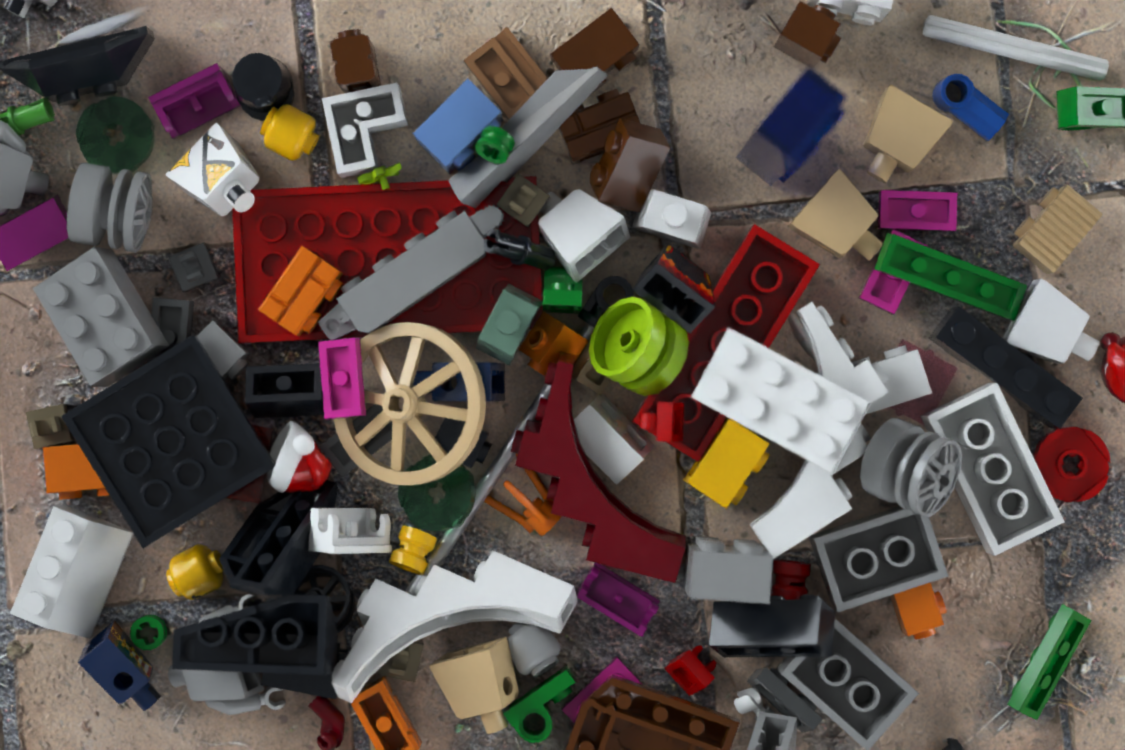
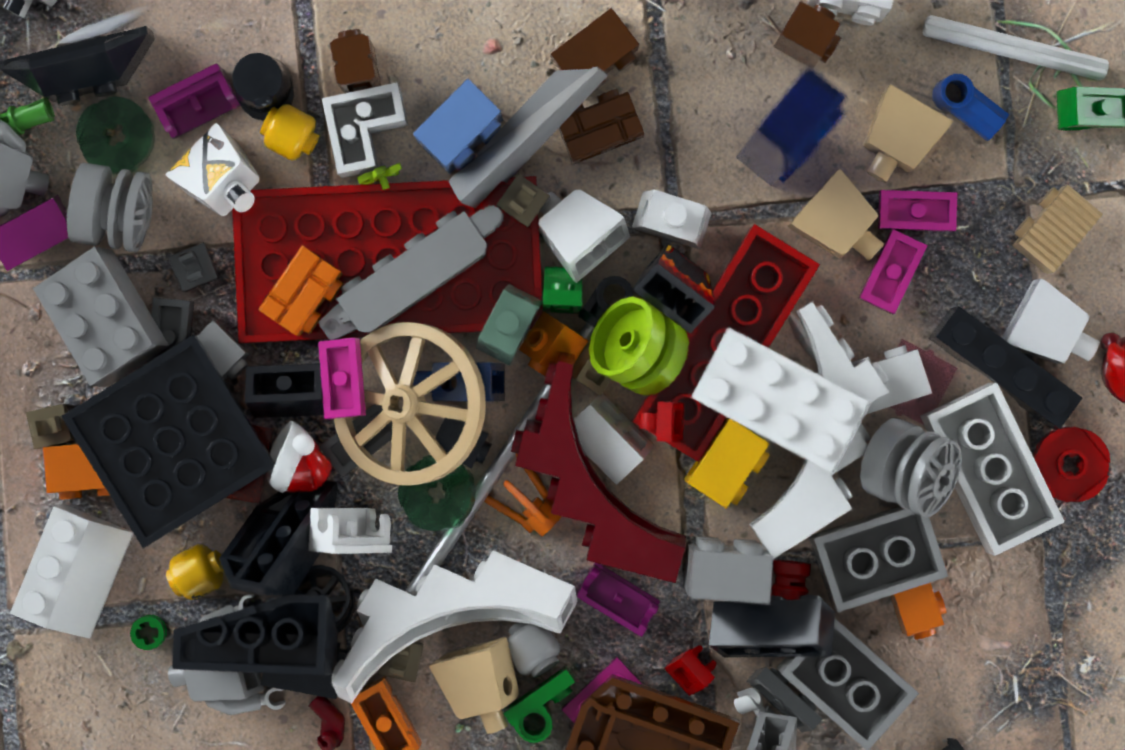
(114, 653): dark blue torso -> none
(413, 548): yellow wheel -> none
(495, 144): green bush -> none
(506, 72): medium nougat plate -> none
(519, 250): black axle -> none
(629, 164): reddish brown brick -> none
(950, 277): green plate -> none
(1049, 662): green plate -> none

